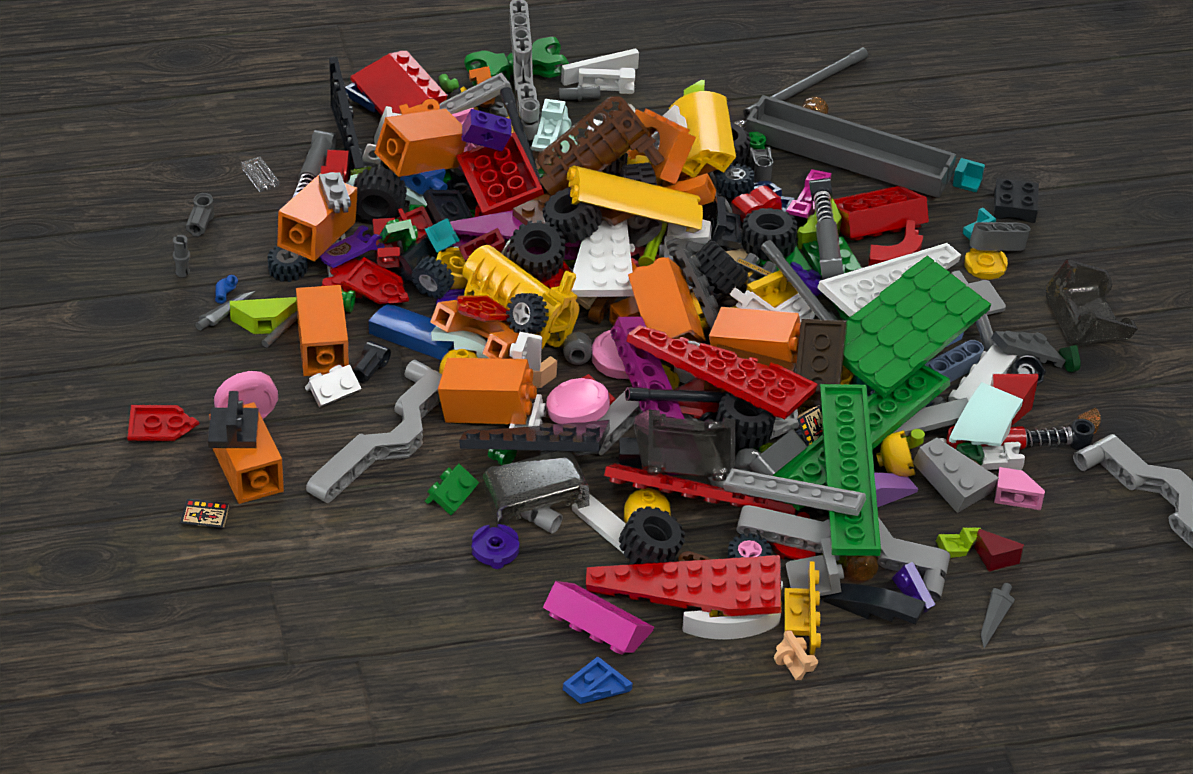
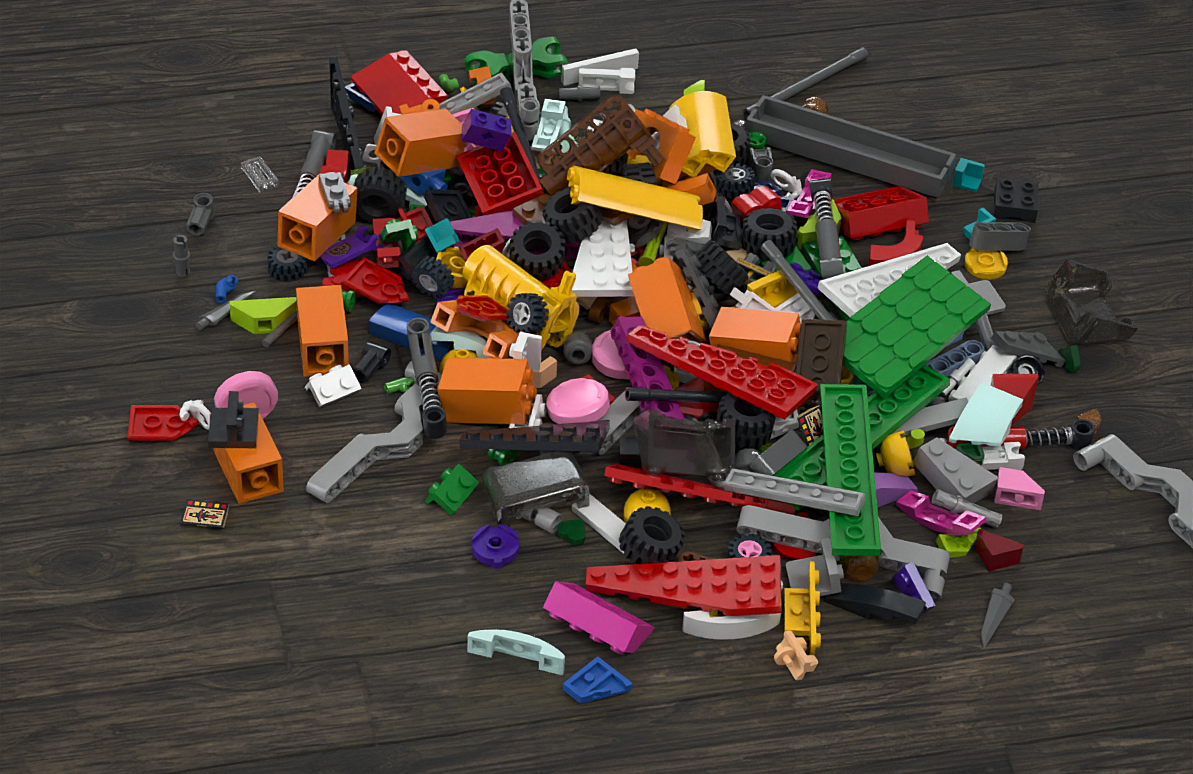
(195, 407): none -> white piece
(399, 385): none -> bright green arm
(426, 377): none -> piece
(517, 644): none -> light aqua slope
(572, 531): none -> dark green tile
(793, 184): none -> white piece
(938, 519): none -> dark pink slope
(957, 375): none -> white bar
(959, 505): none -> light grey pin

